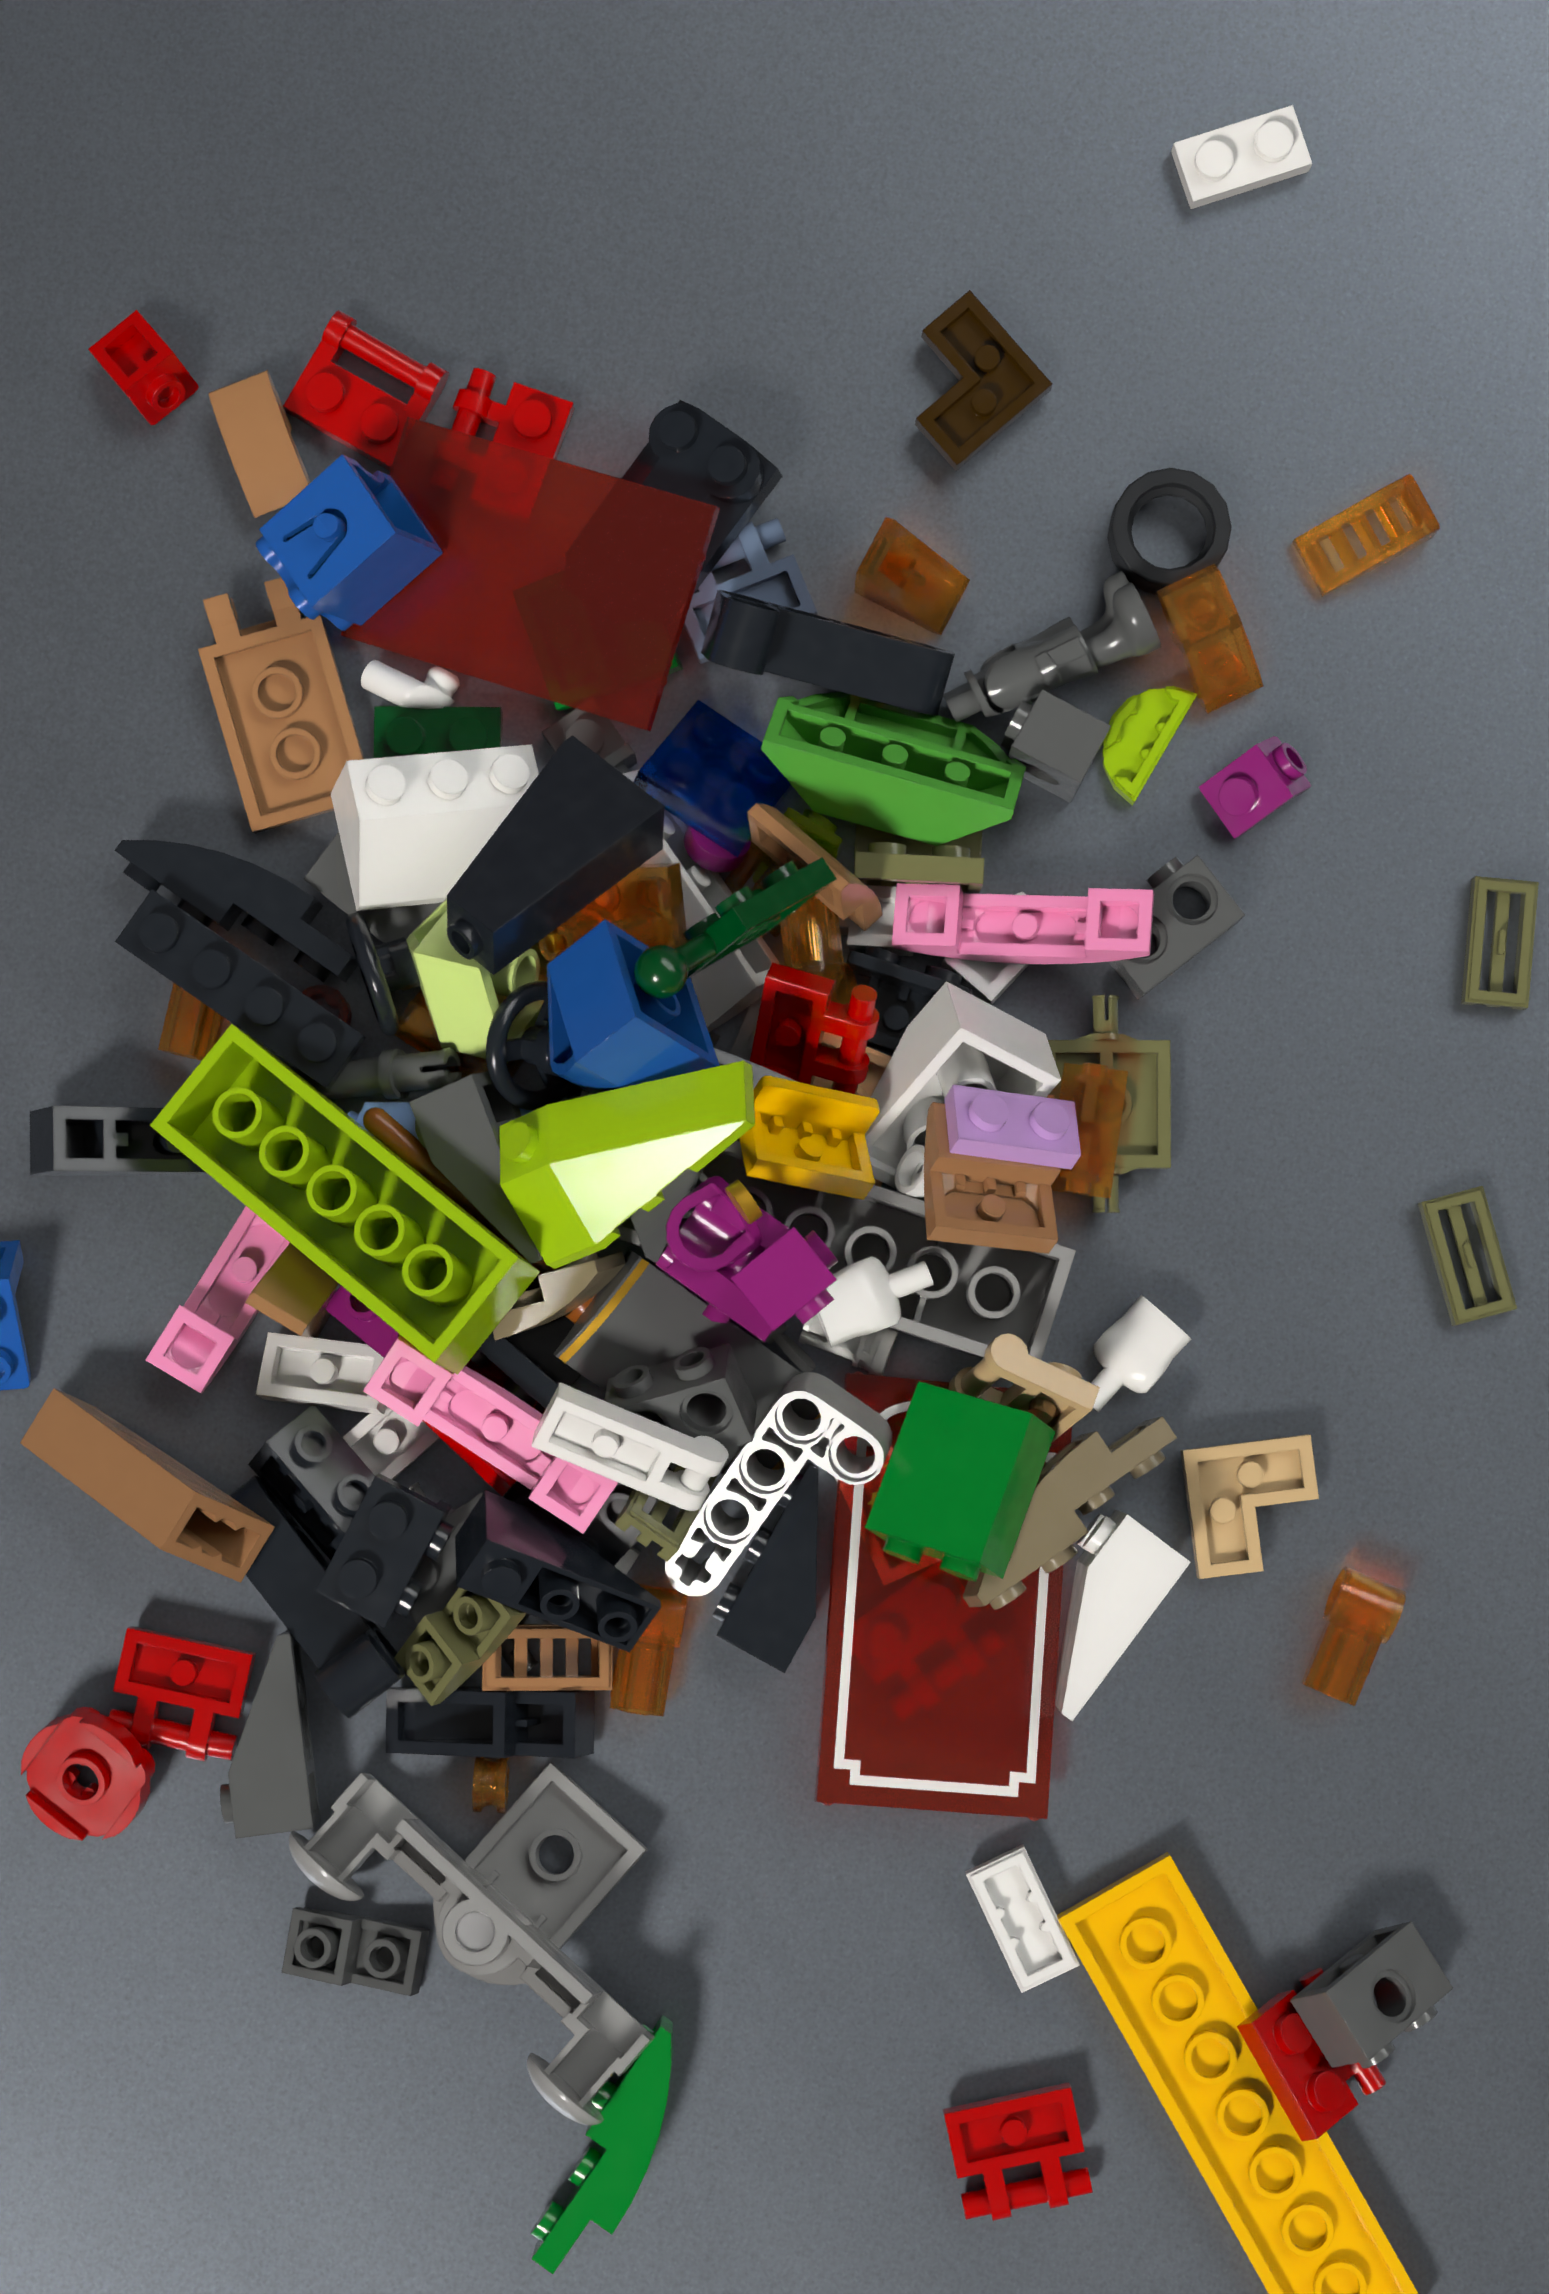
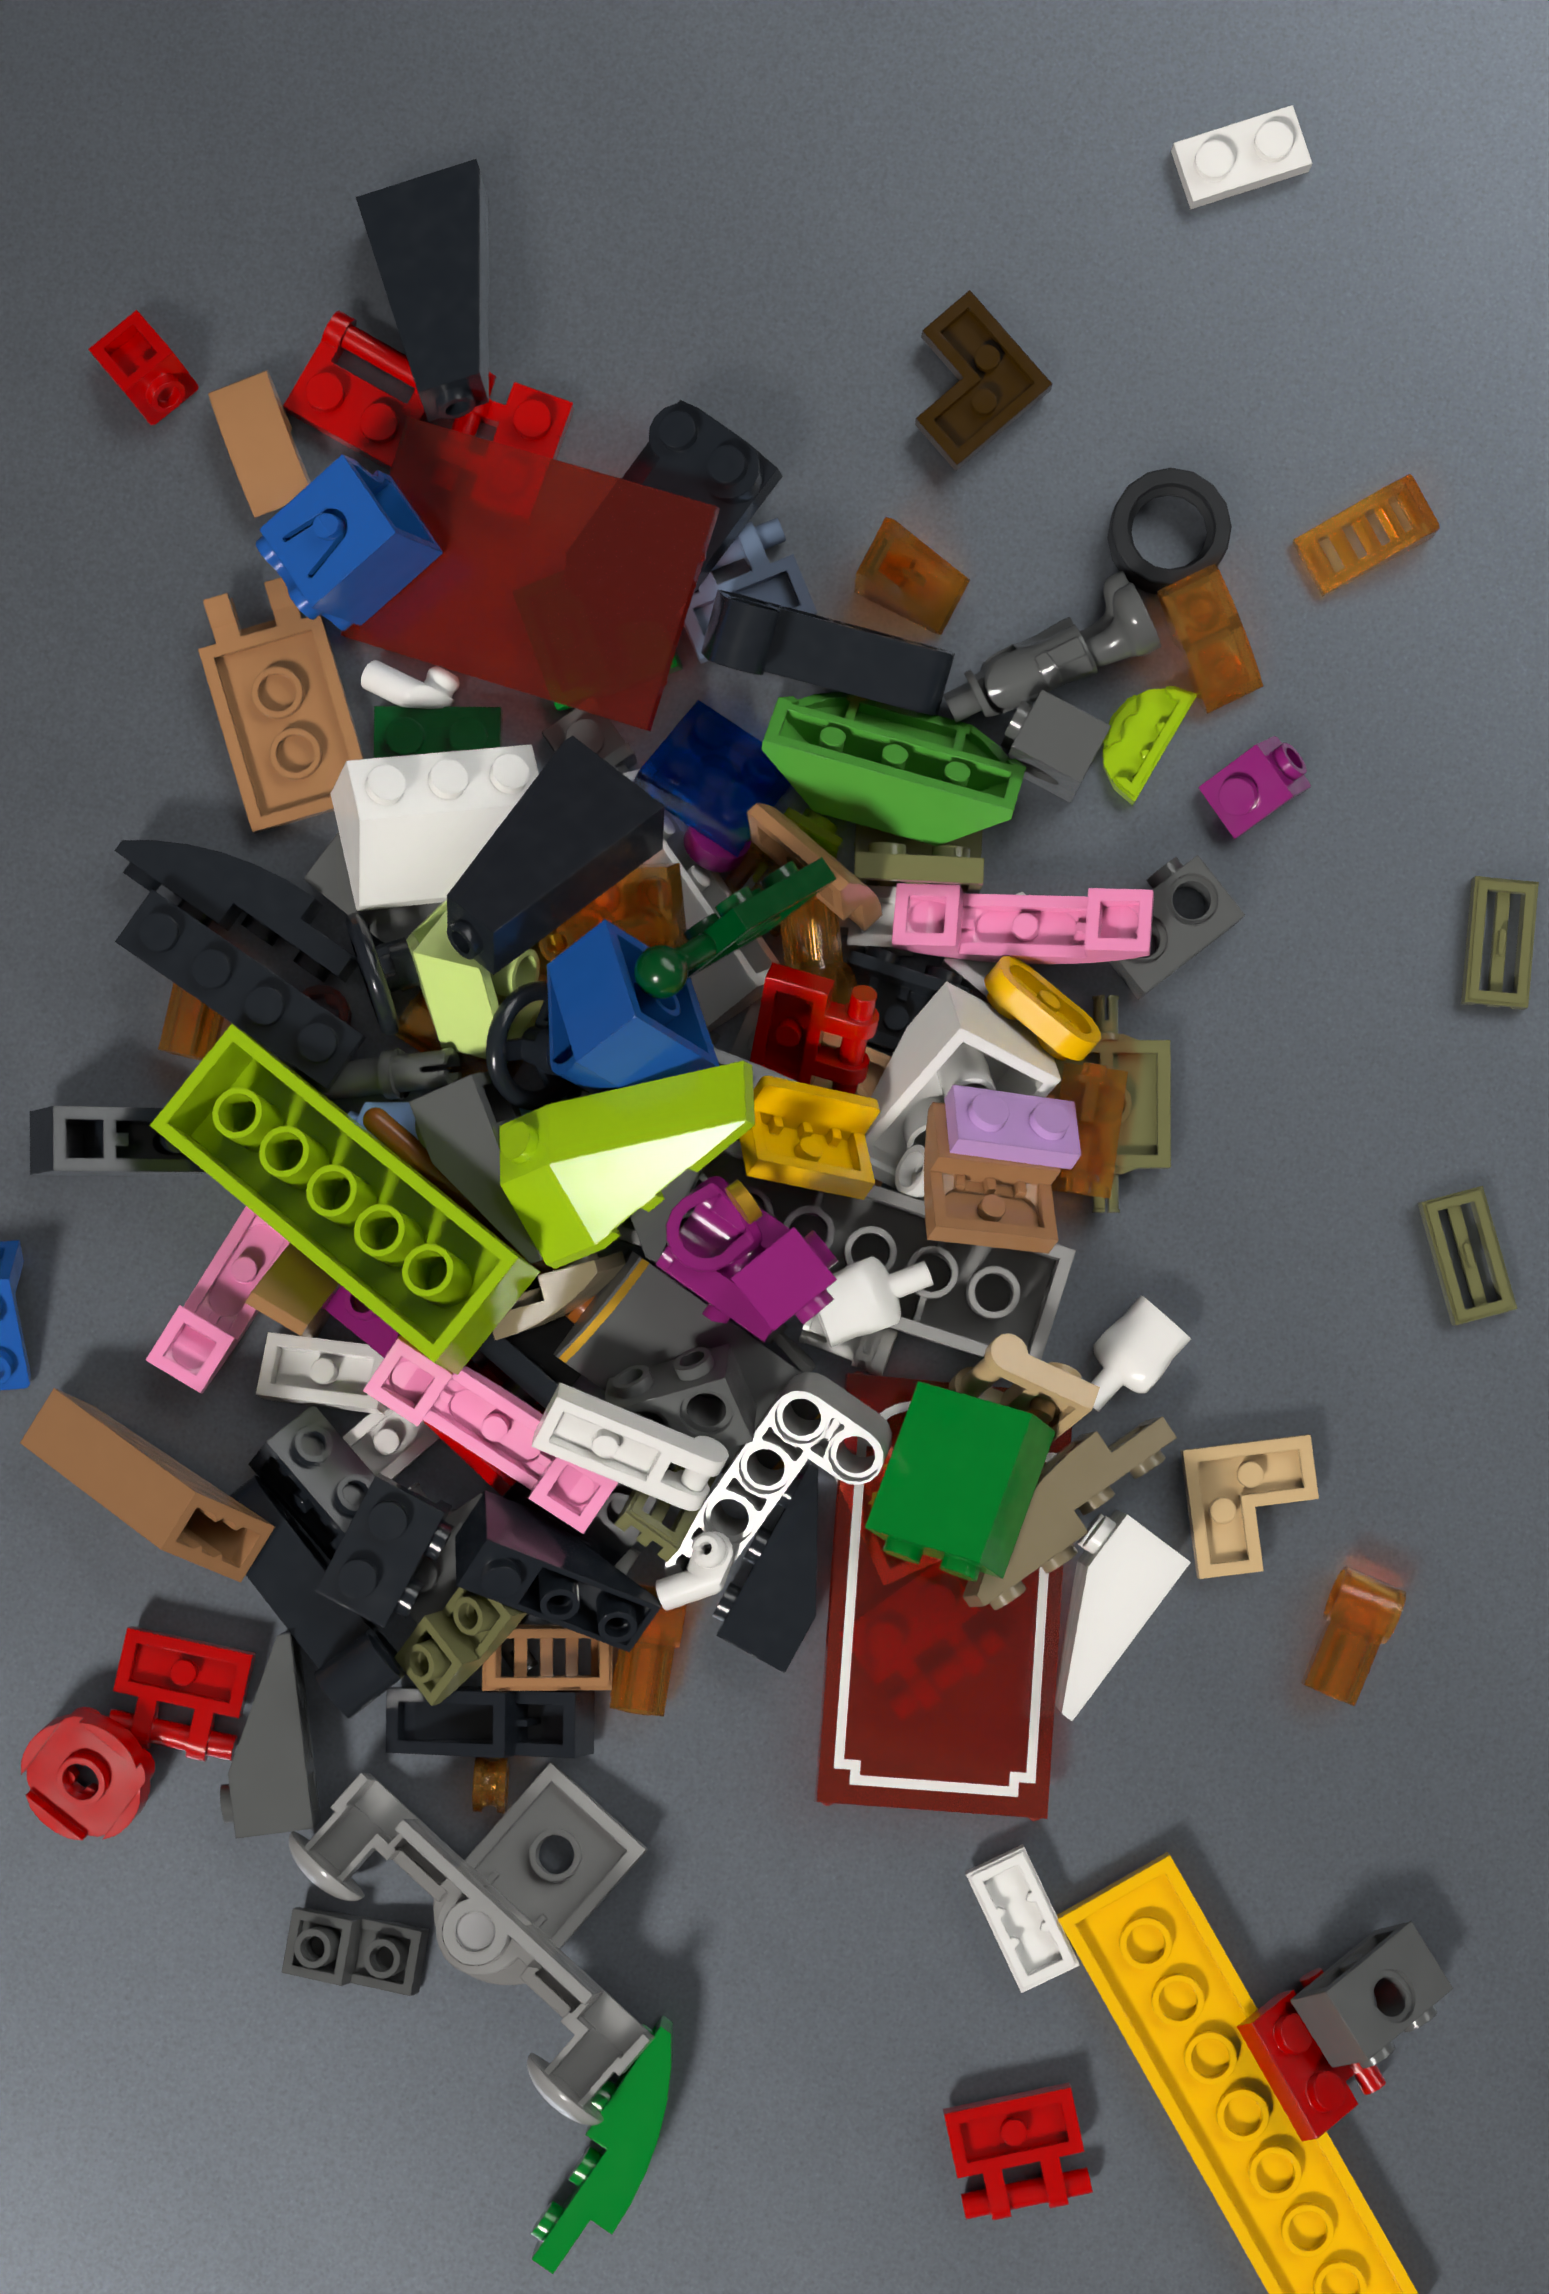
(435, 272): none -> black slope
(705, 1573): none -> white arm
(1057, 1021): none -> yellow plate

